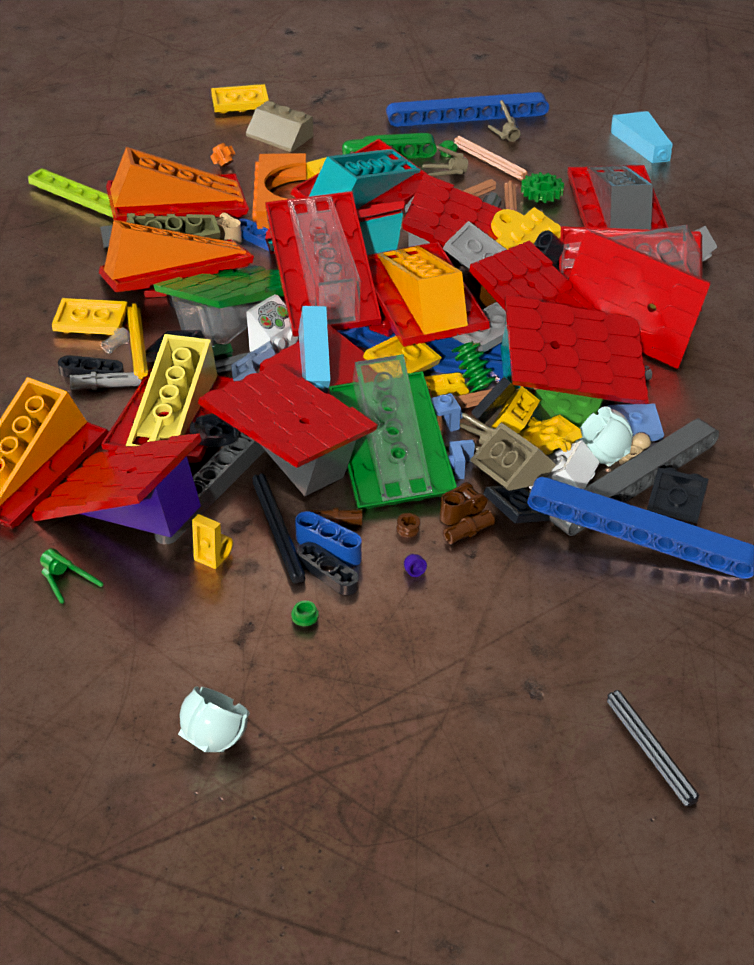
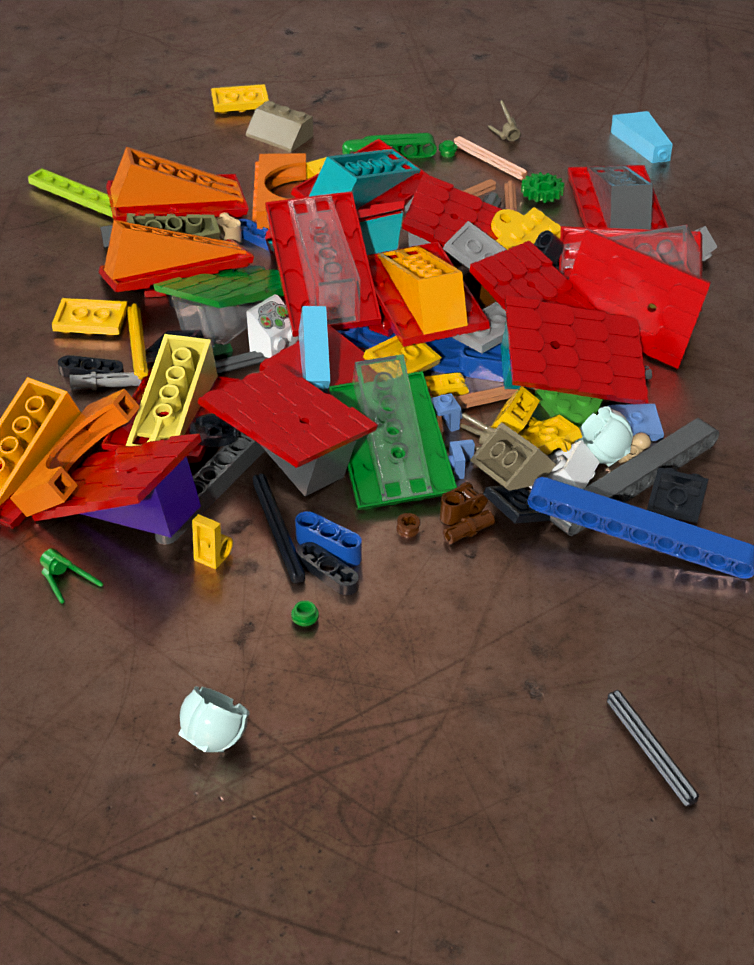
(49, 481): none -> orange arch
(120, 337): clear pin -> none
(222, 155): orange gear -> none
(250, 362): sand blue plate -> none
(342, 517): reddish brown pin -> none
(415, 565): dark purple hinge -> none
(456, 165): dark tan plant -> none
(459, 106): blue beam -> none
(474, 366): green piece -> none
(493, 400): black tile -> none

